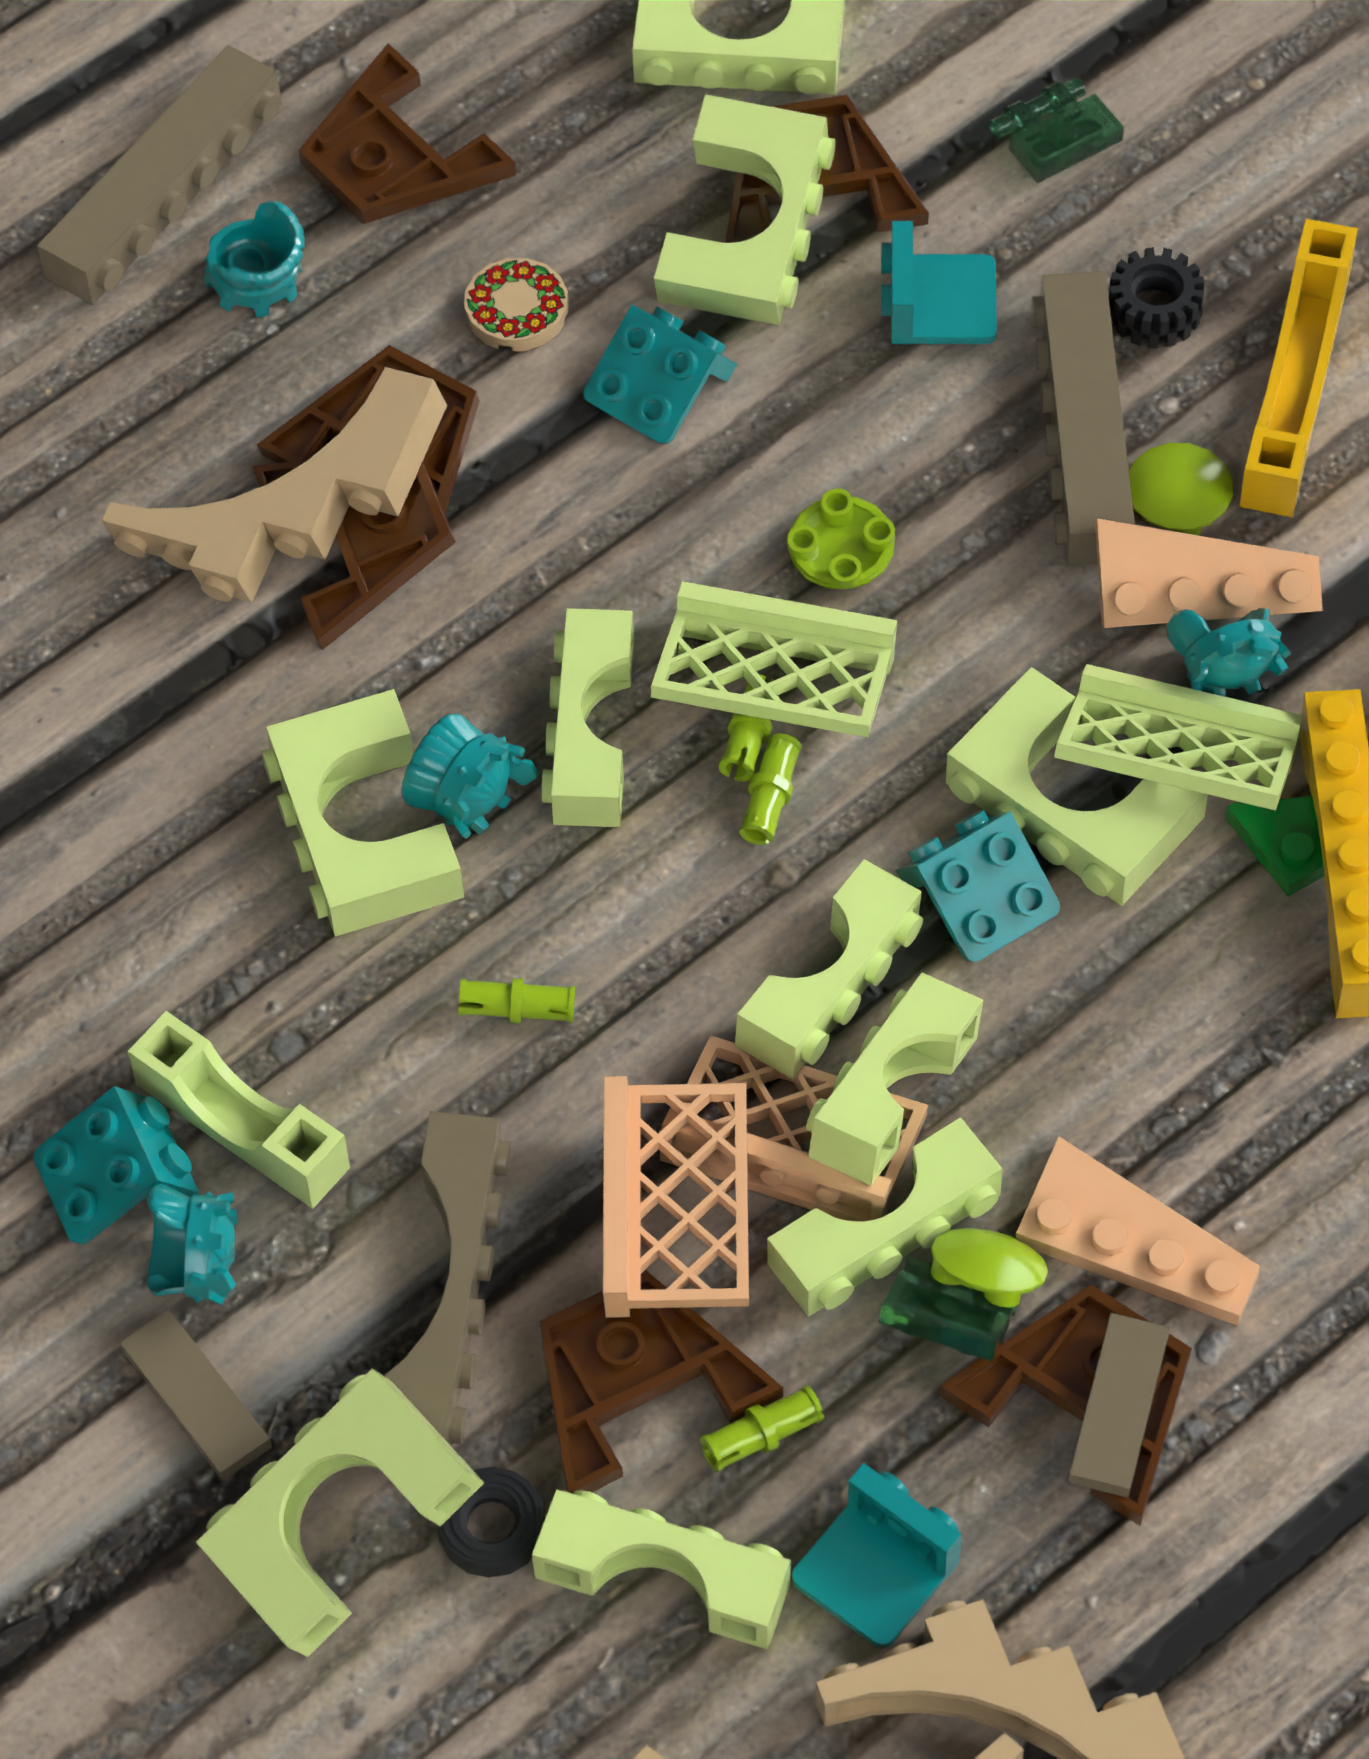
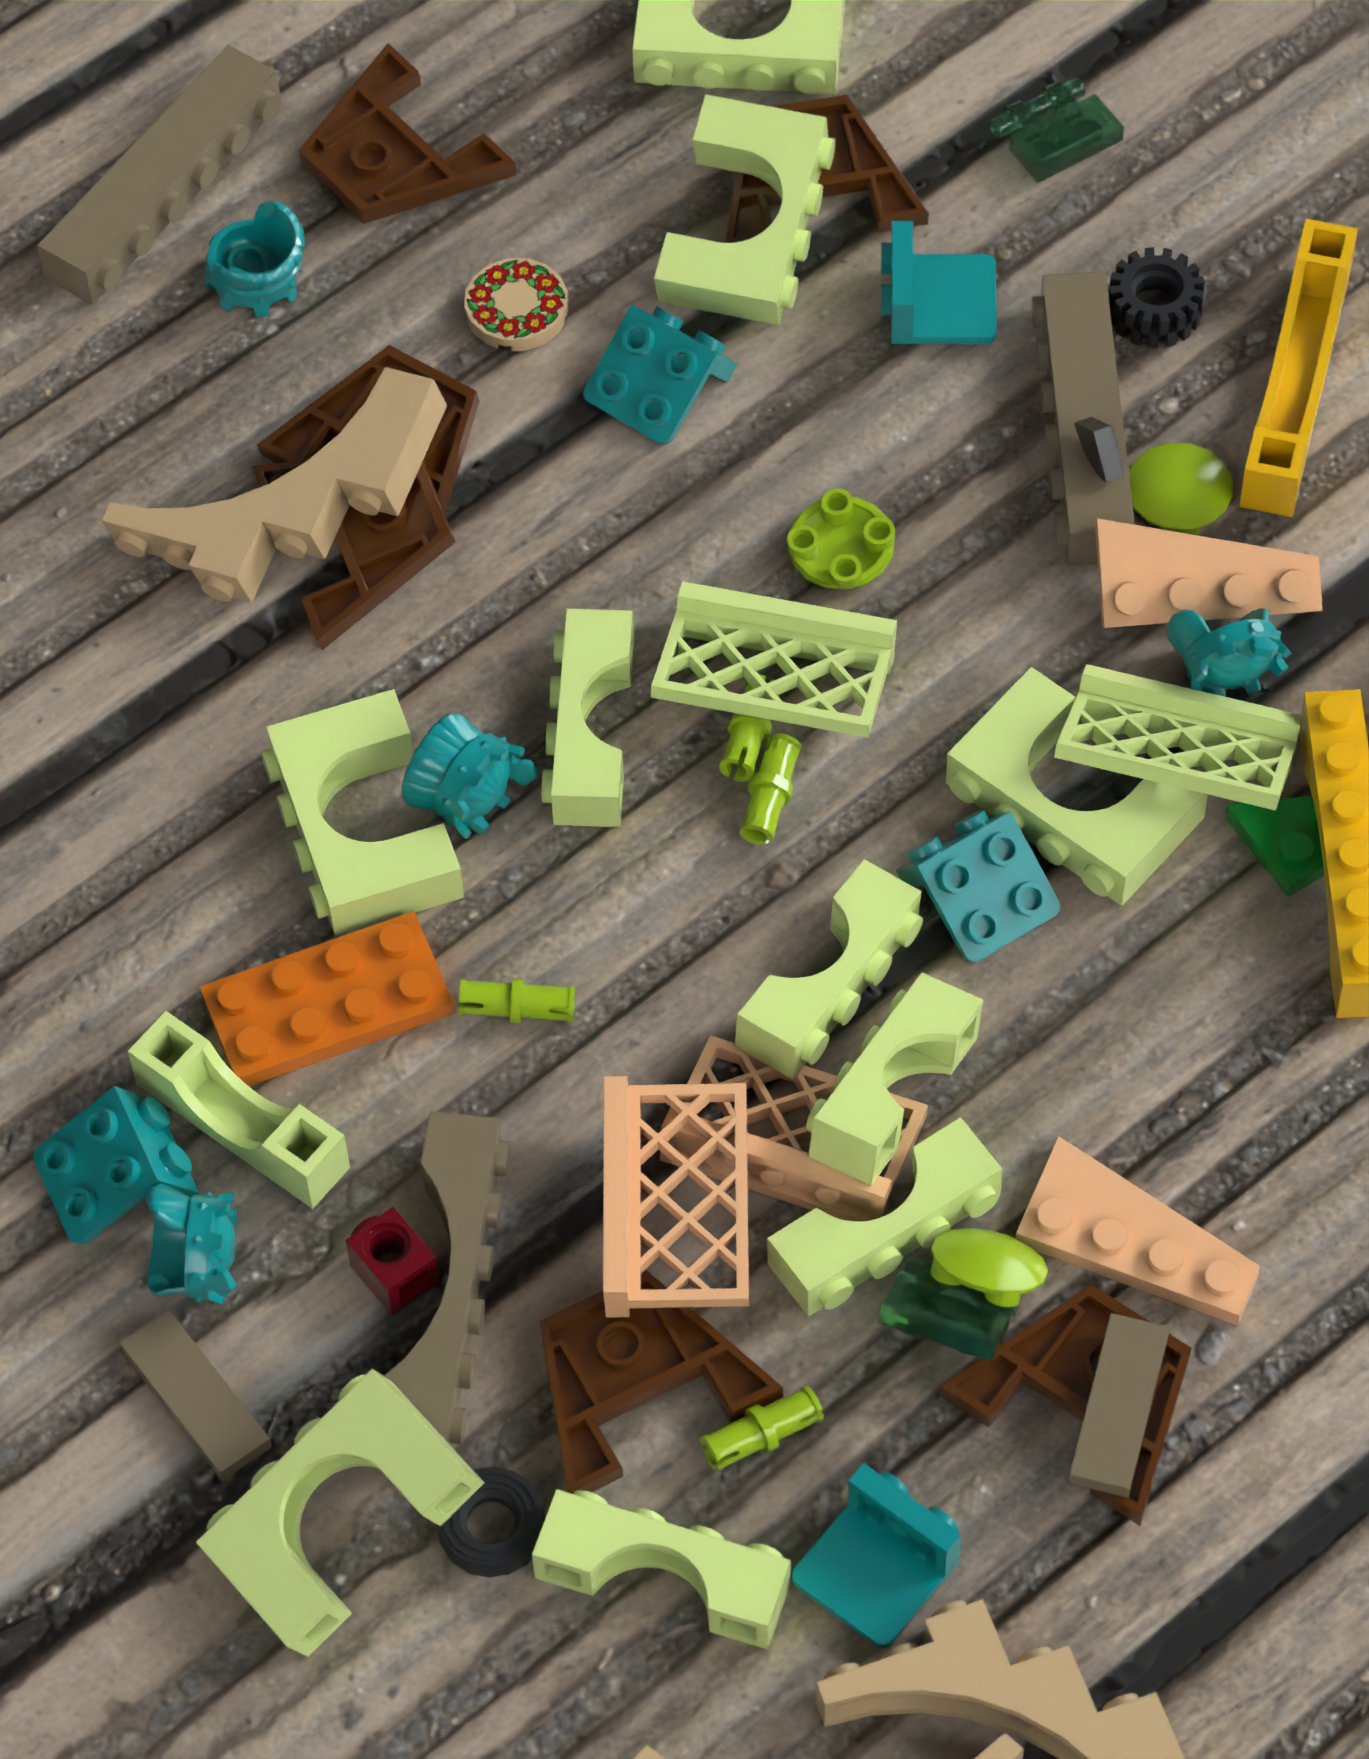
(327, 999): none -> orange plate
(398, 1281): none -> dark red brick
(1100, 448): none -> black tile

